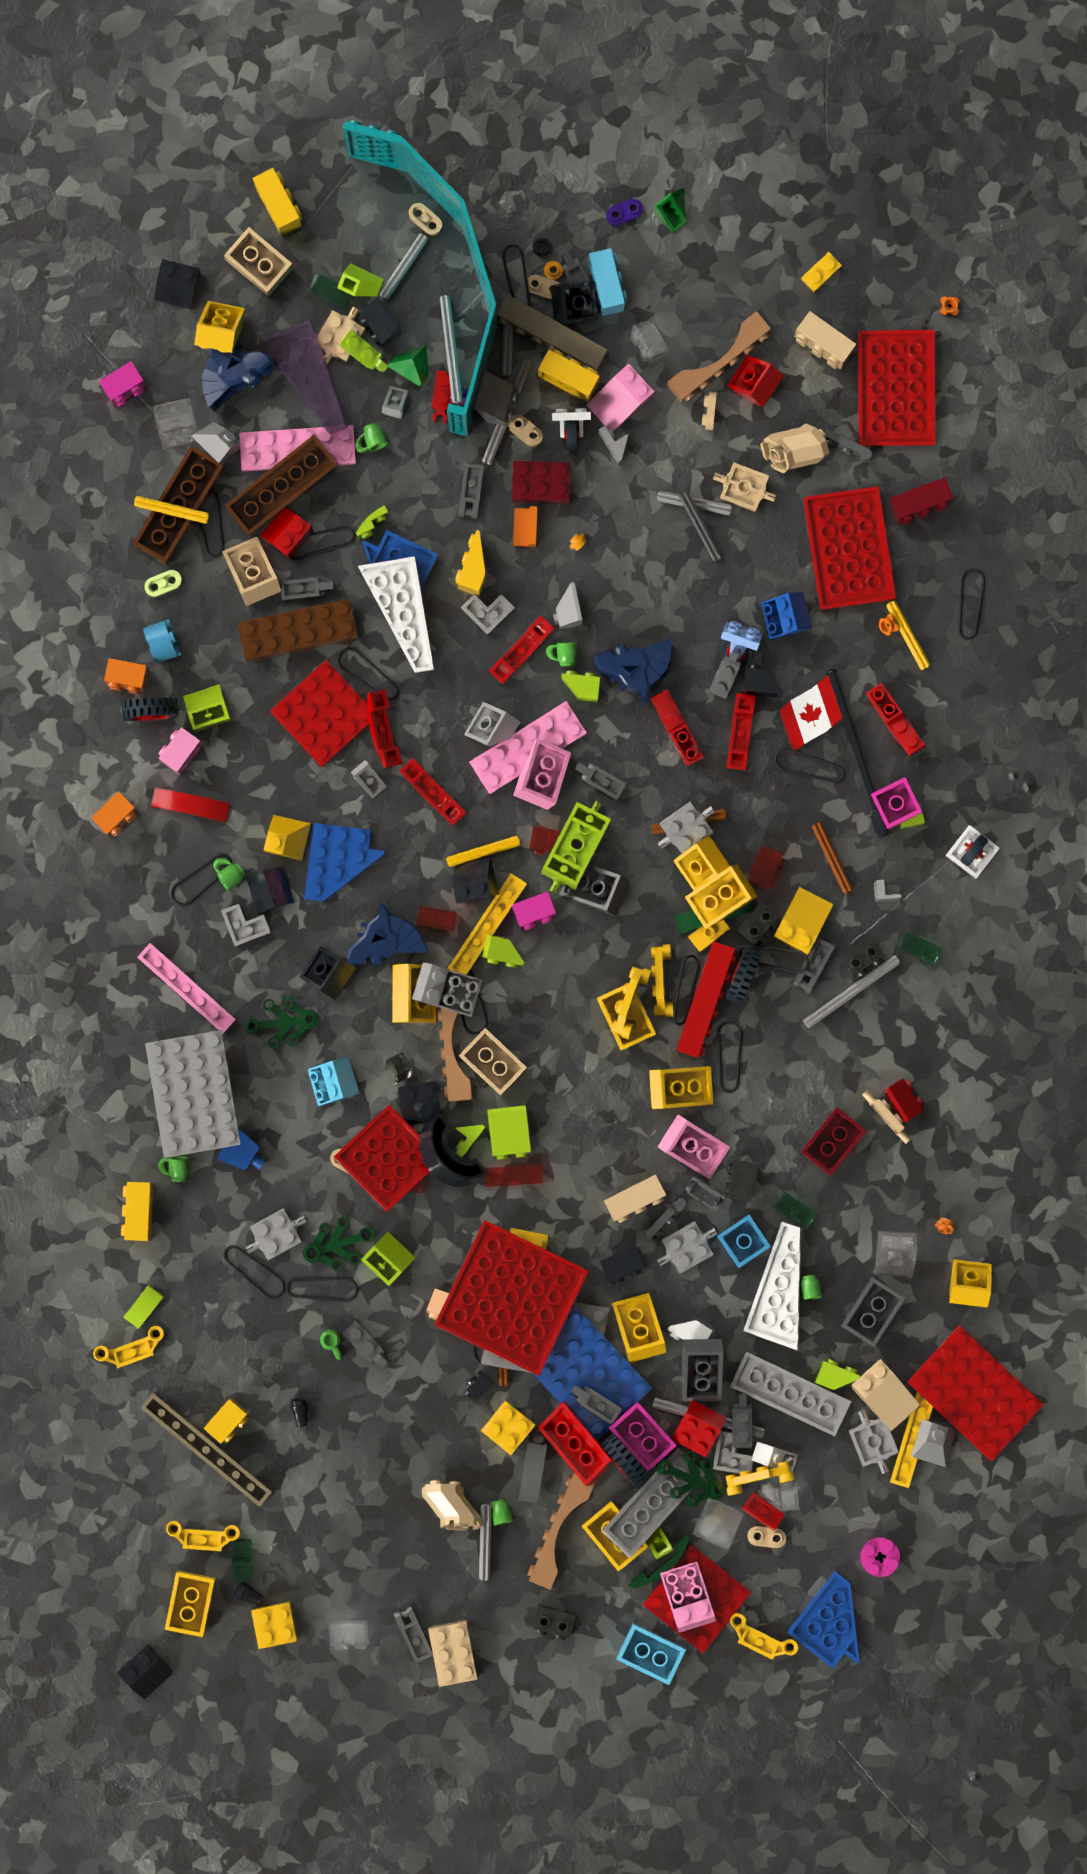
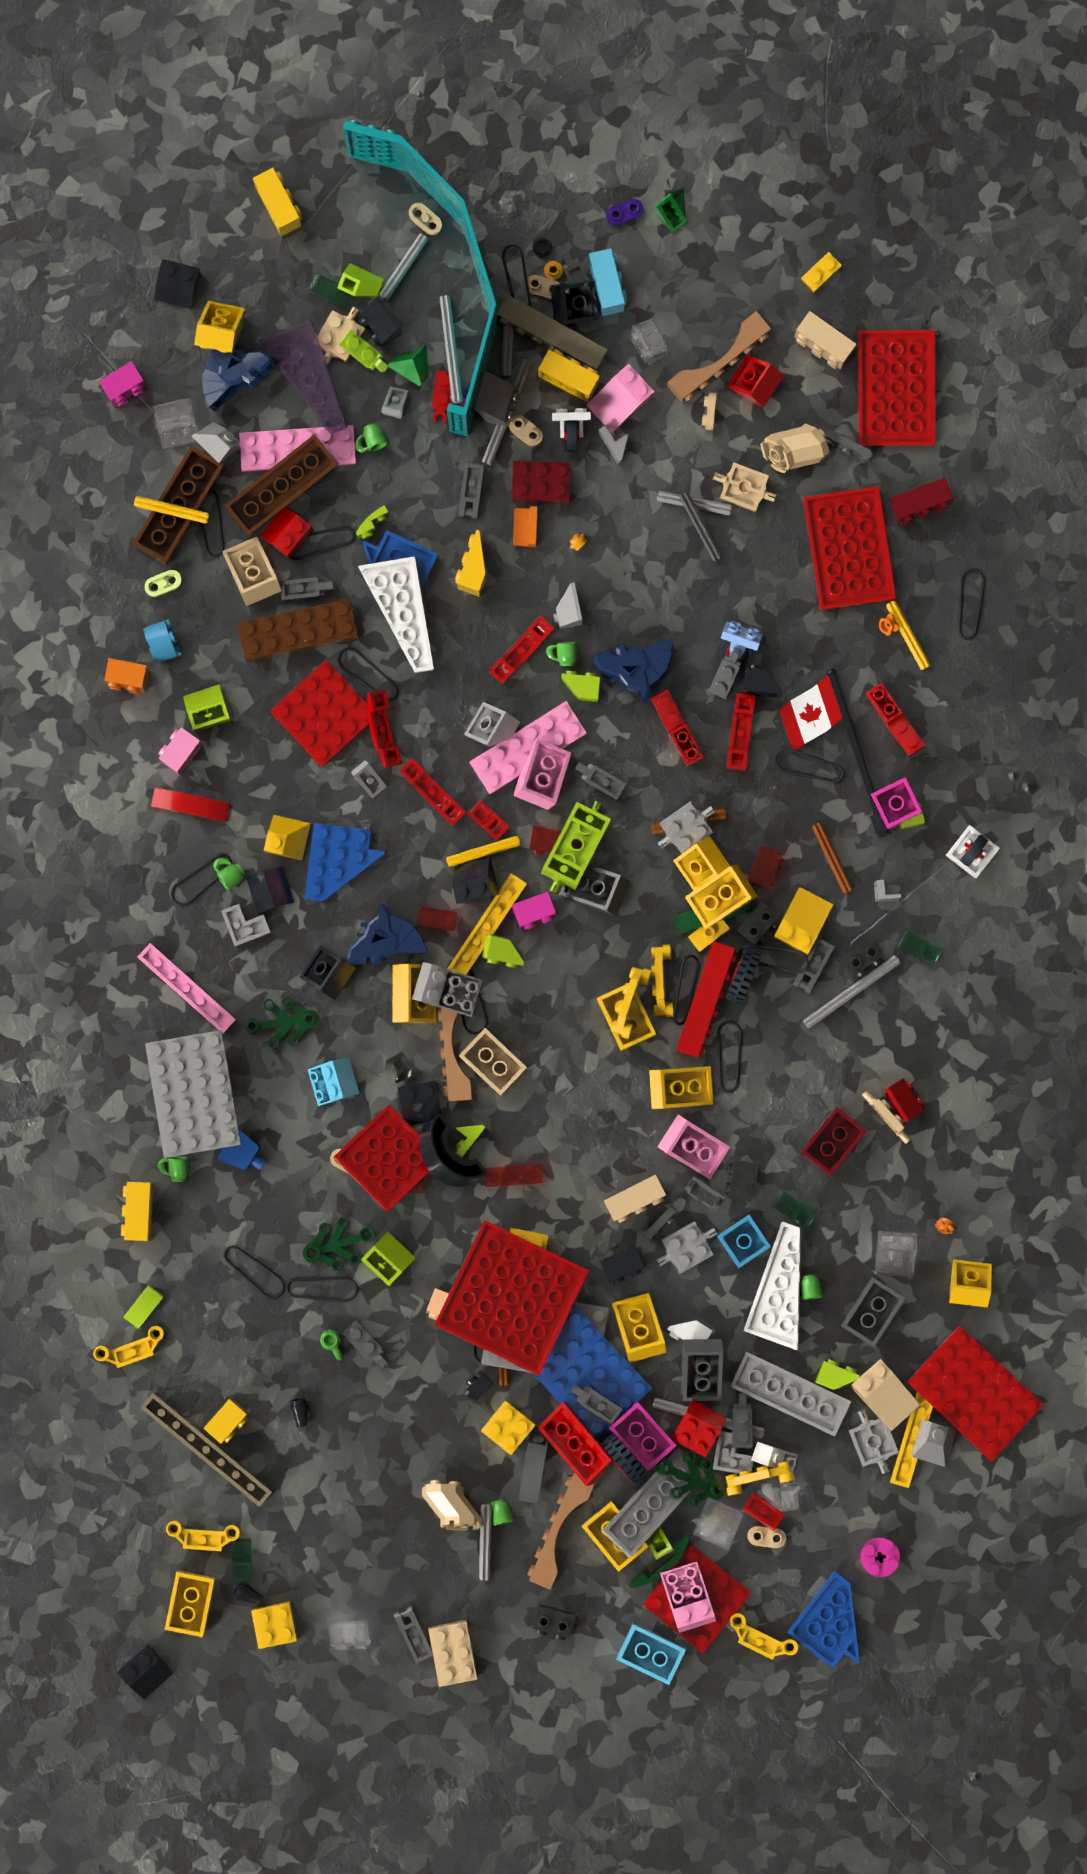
(115, 815): orange brick -> none
(150, 709): black wheel -> none
(258, 261): tan brick -> none
(276, 1234): light grey plate -> none
(487, 617): light grey plate -> none
(488, 820): none -> red slope
(509, 1132): lime slope -> none
(786, 615): blue slope -> none
(953, 301): orange plate -> none

